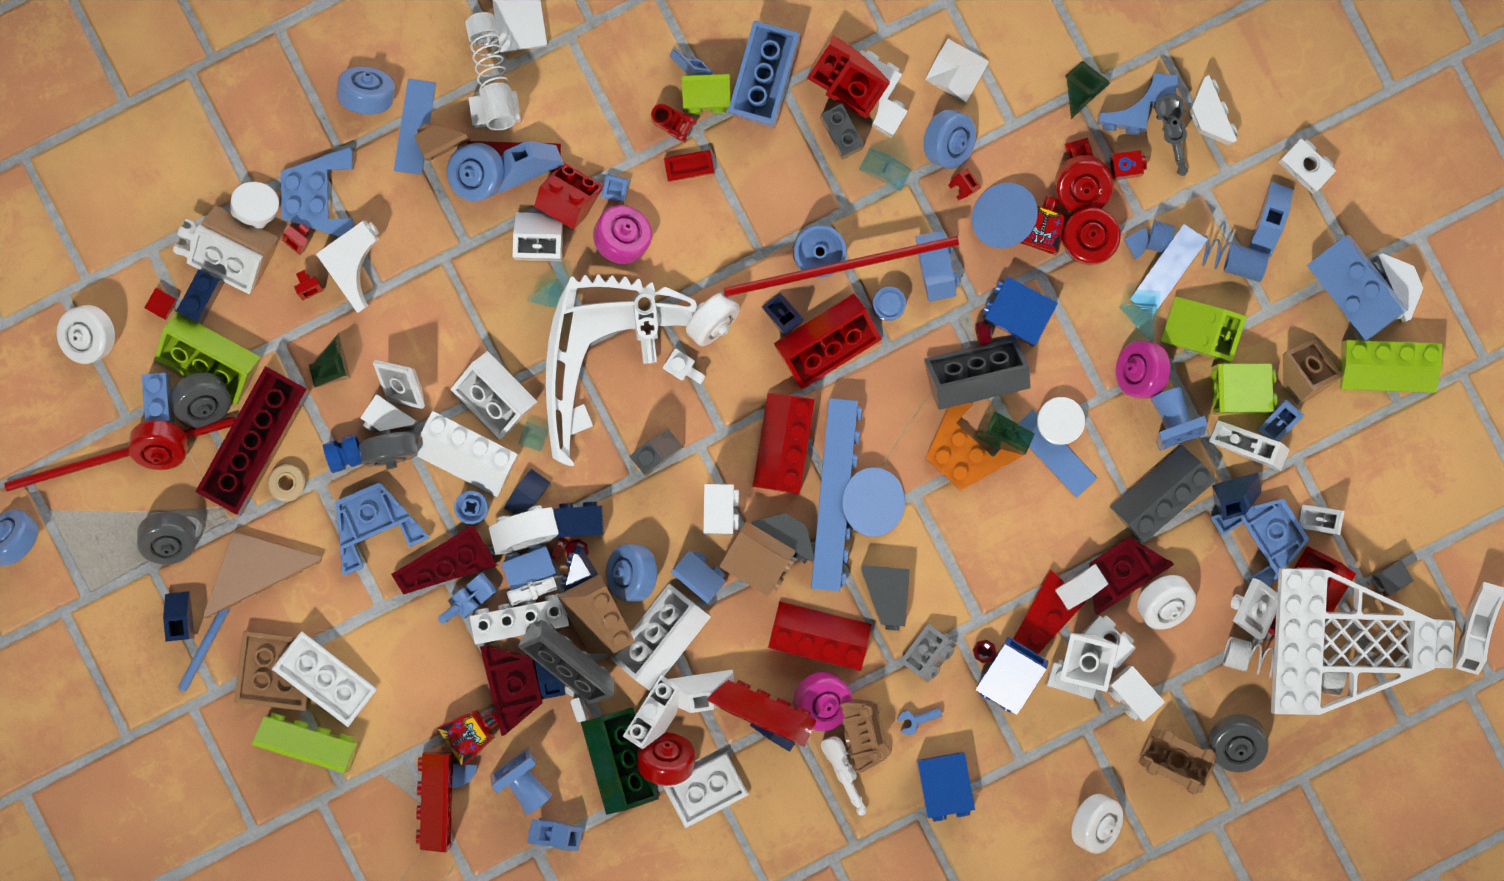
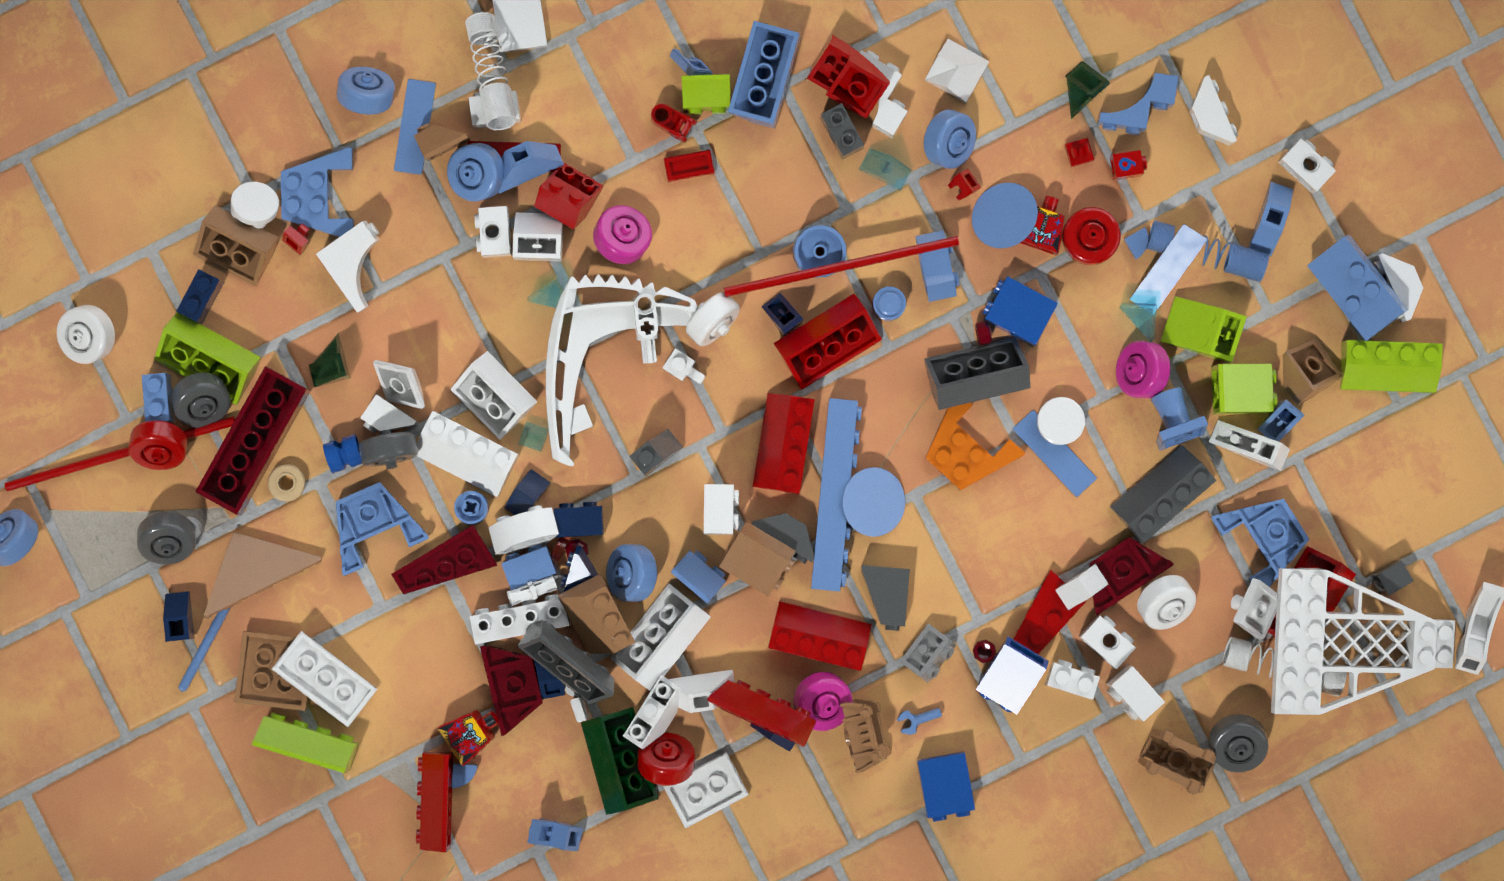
(160, 303): red tile -> none
(218, 256): white tile -> none
(308, 286): red tile -> none
(469, 599): medium blue beam -> none
(499, 245): none -> white brick
(522, 782): medium blue plant -> none
(615, 188): medium blue tile -> none
(839, 758): white piece -> none
(1004, 433): clear green slope -> none
(1083, 183): red wheel -> none
(1089, 661): white slope -> none
(1097, 823): white wheel -> none
(1169, 110): dark grey piece -> none
(1236, 495): dark blue slope -> none
(1321, 519): white slope -> none

